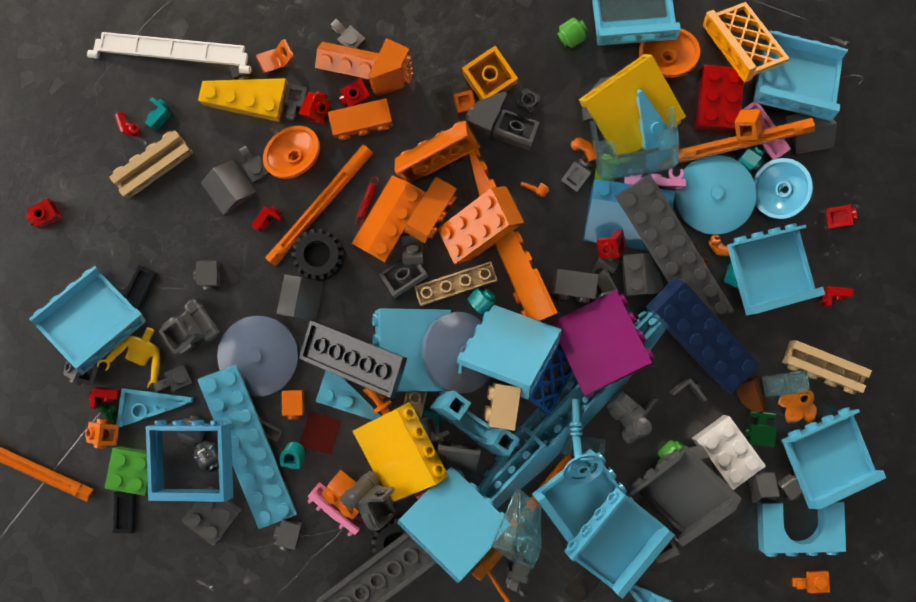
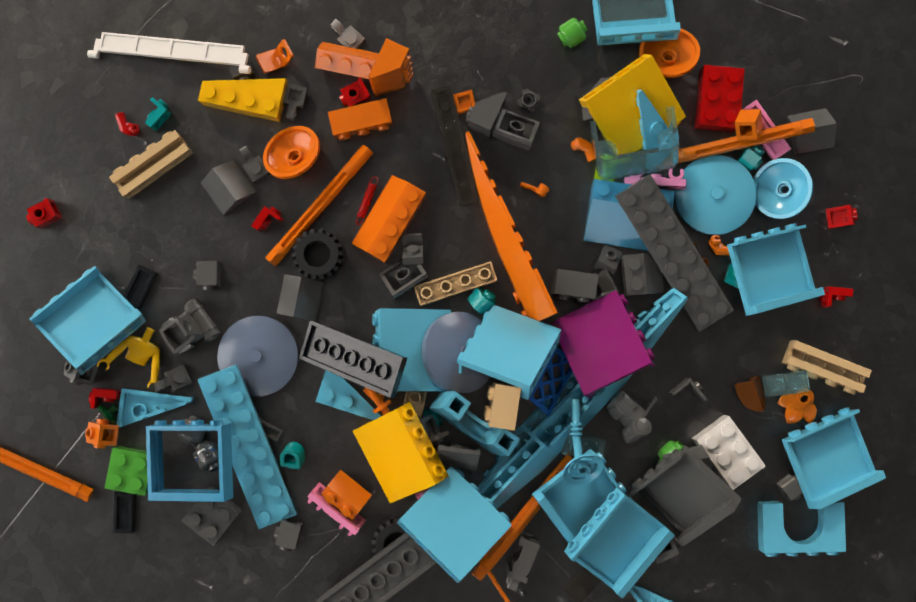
(293, 403): orange brick -> none
(315, 107): red brick -> none
(320, 433): clear red piece -> none
(371, 500): dark grey piece -> none
(431, 210): orange brick -> none
(436, 152): orange slope -> none
(480, 225): orange brick -> none
(489, 74): light orange brick -> none
(520, 531): clear light blue slope -> none
(577, 173): dark grey bracket -> none
(612, 246): red bracket -> none
(702, 335): dark blue brick -> none
(731, 45): light orange fence -> none
(760, 433): dark green brick -> none
(763, 487): dark grey brick -> none
(804, 83): medium azure panel -> none
(814, 582): orange plate -> none

